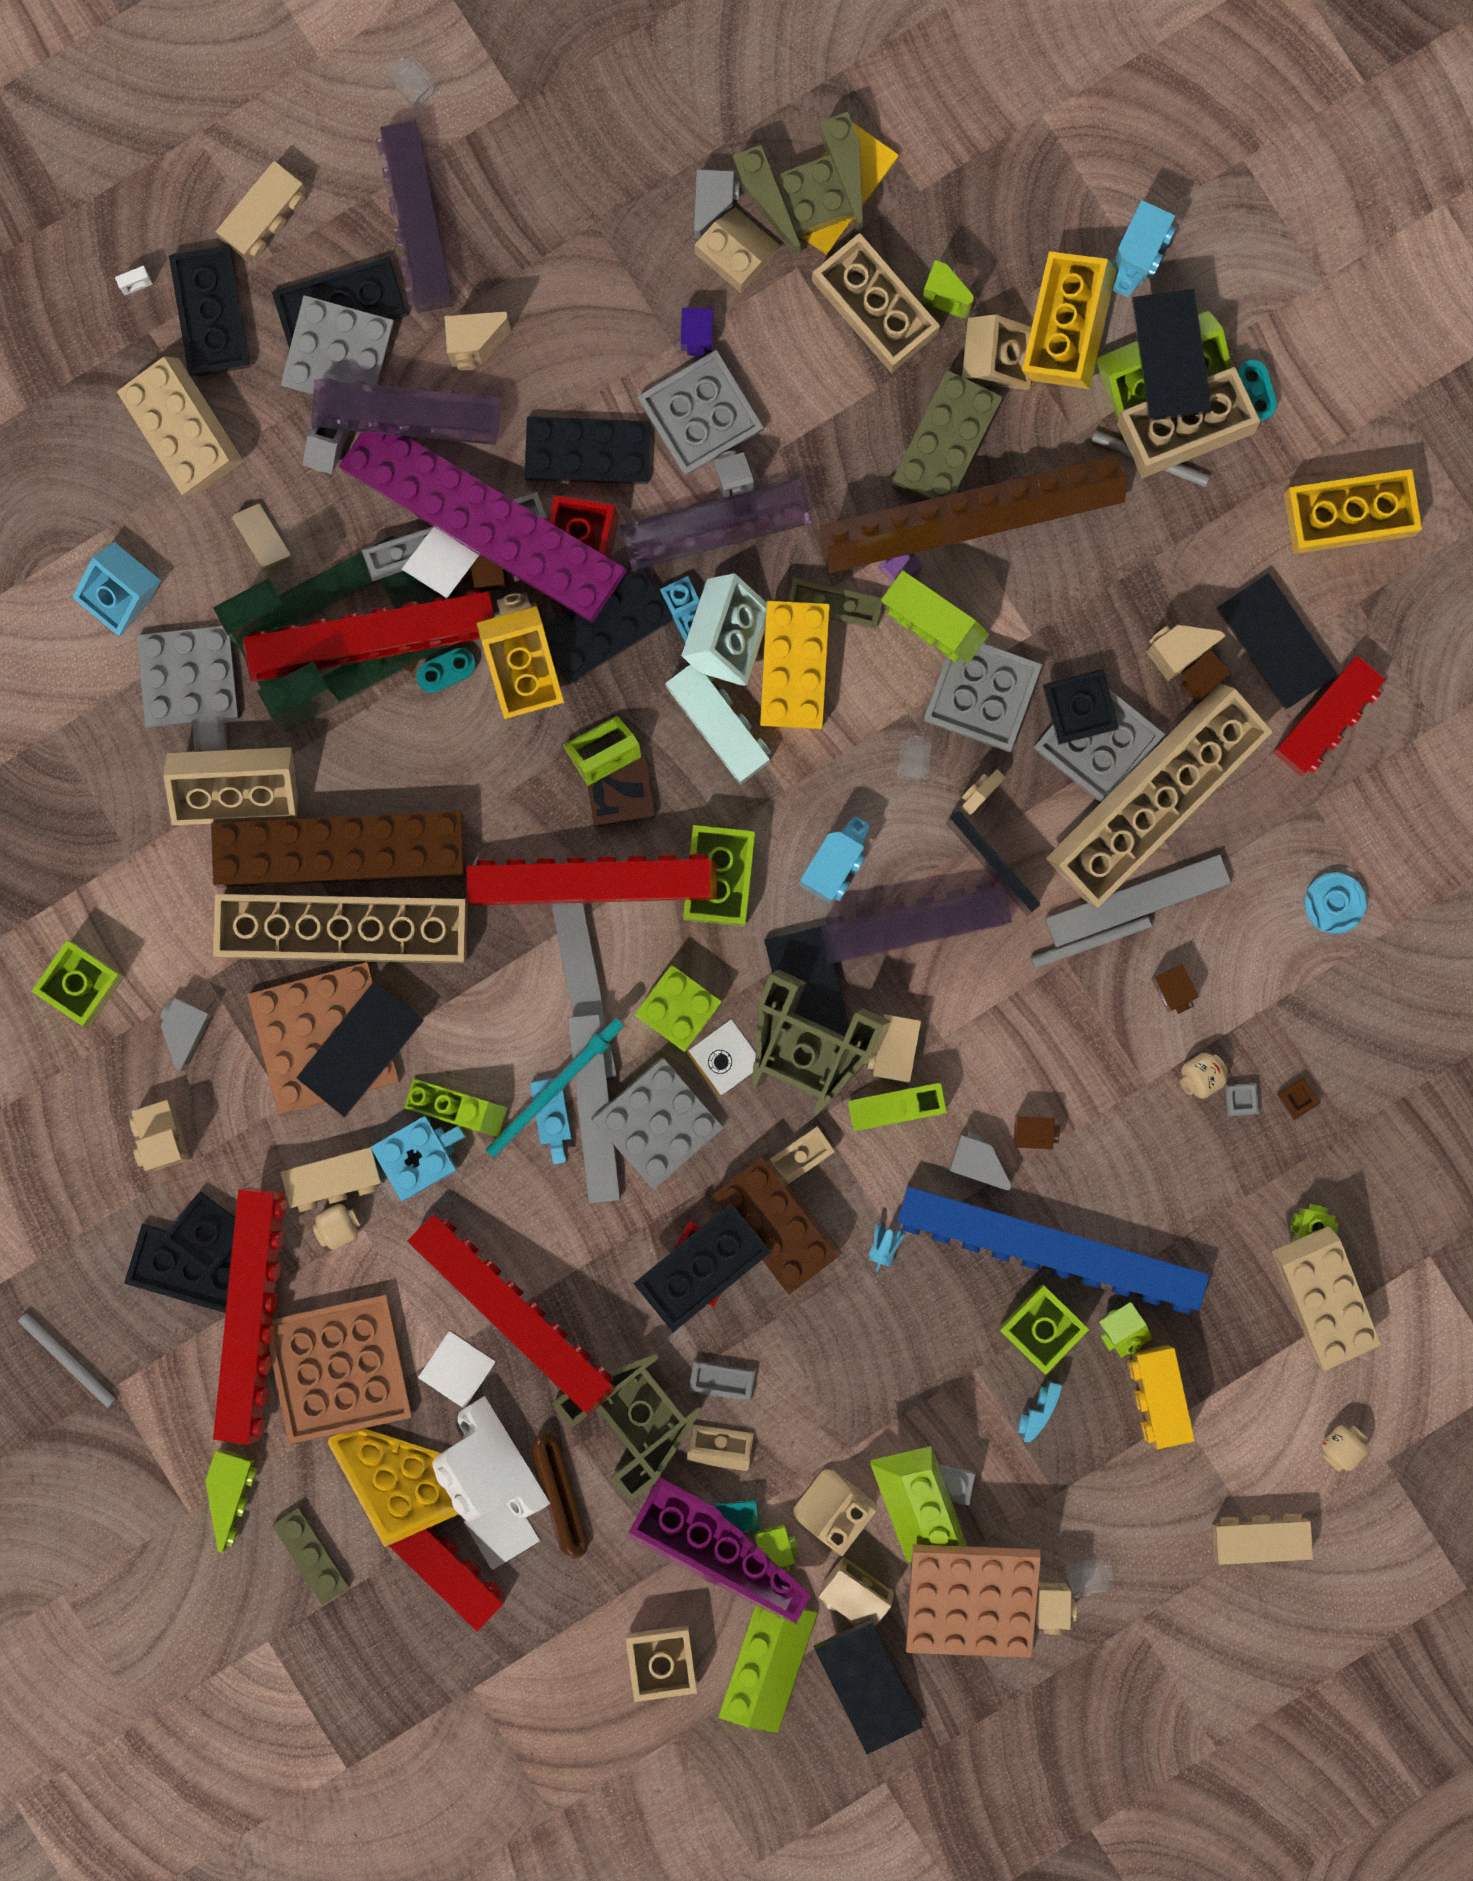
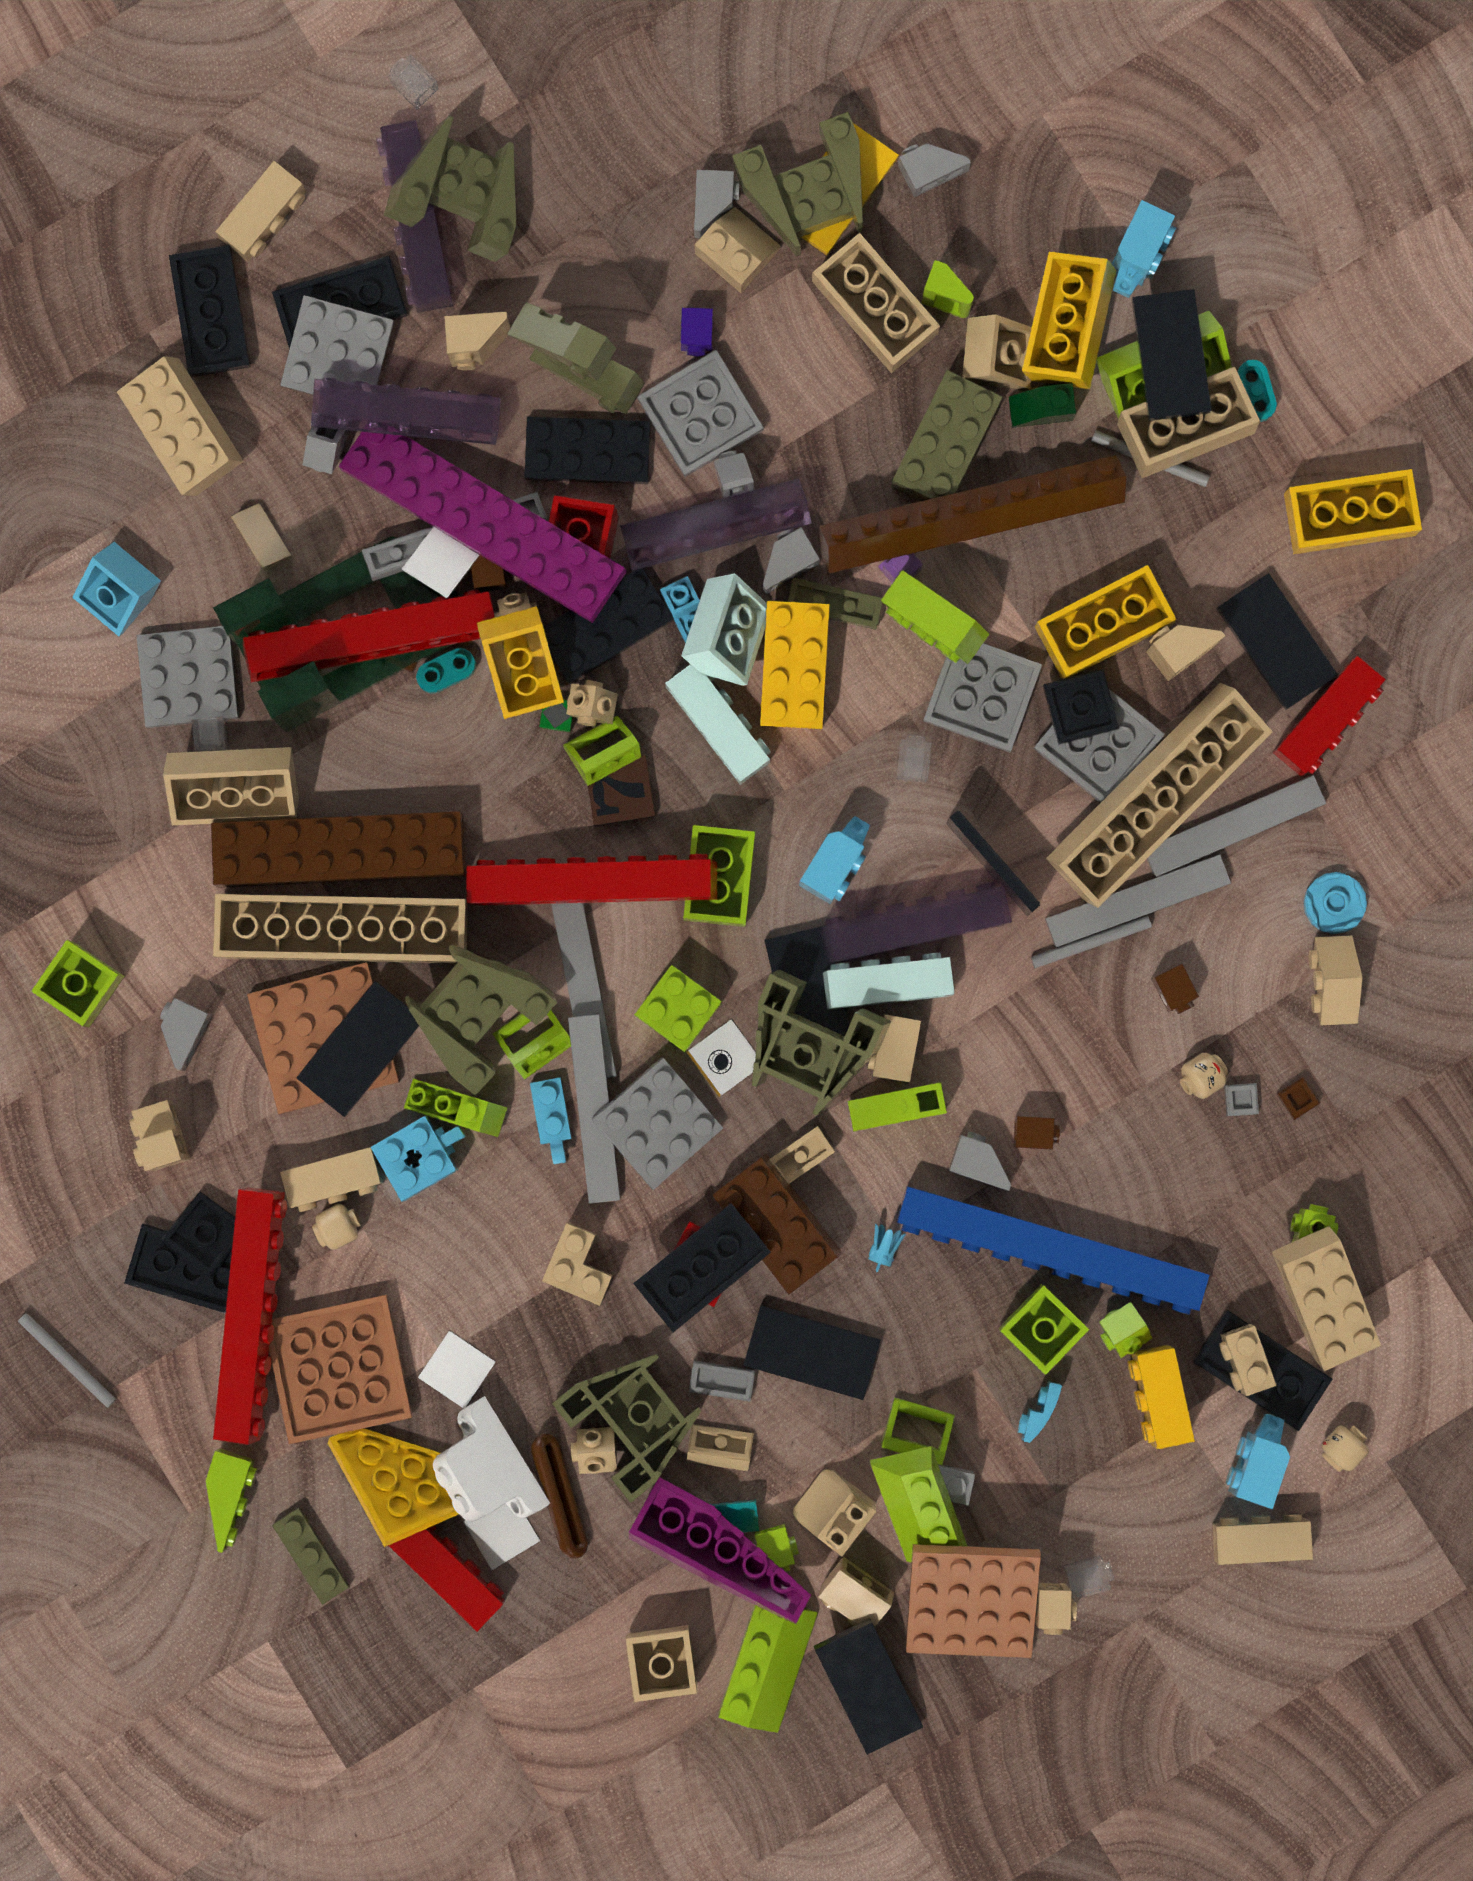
(133, 280): white tile -> none
(463, 184): none -> olive wedge
(469, 1005): none -> olive wedge
(512, 1315): red brick -> none
(538, 1051): none -> lime tile
(556, 718): none -> tile
(568, 1266): none -> tan brick
(577, 357): none -> olive wedge
(591, 703): none -> tan brick
(595, 1450): none -> tan brick
(597, 1045): teal bar -> none
(789, 559): none -> light grey slope
(812, 1352): none -> black tile
(888, 982): none -> light aqua brick
(902, 1445): none -> lime tile
(930, 166): none -> light grey slope
(980, 792): tan plate -> none
(1043, 406): none -> dark green slope
(1105, 622): none -> yellow brick
(1203, 676): reddish brown brick -> none
(1236, 825): none -> light grey tile
(1247, 1360): none -> tan brick
(1260, 1463): none -> medium azure hinge
(1297, 1381): none -> black tile
(1336, 980): none -> tan brick

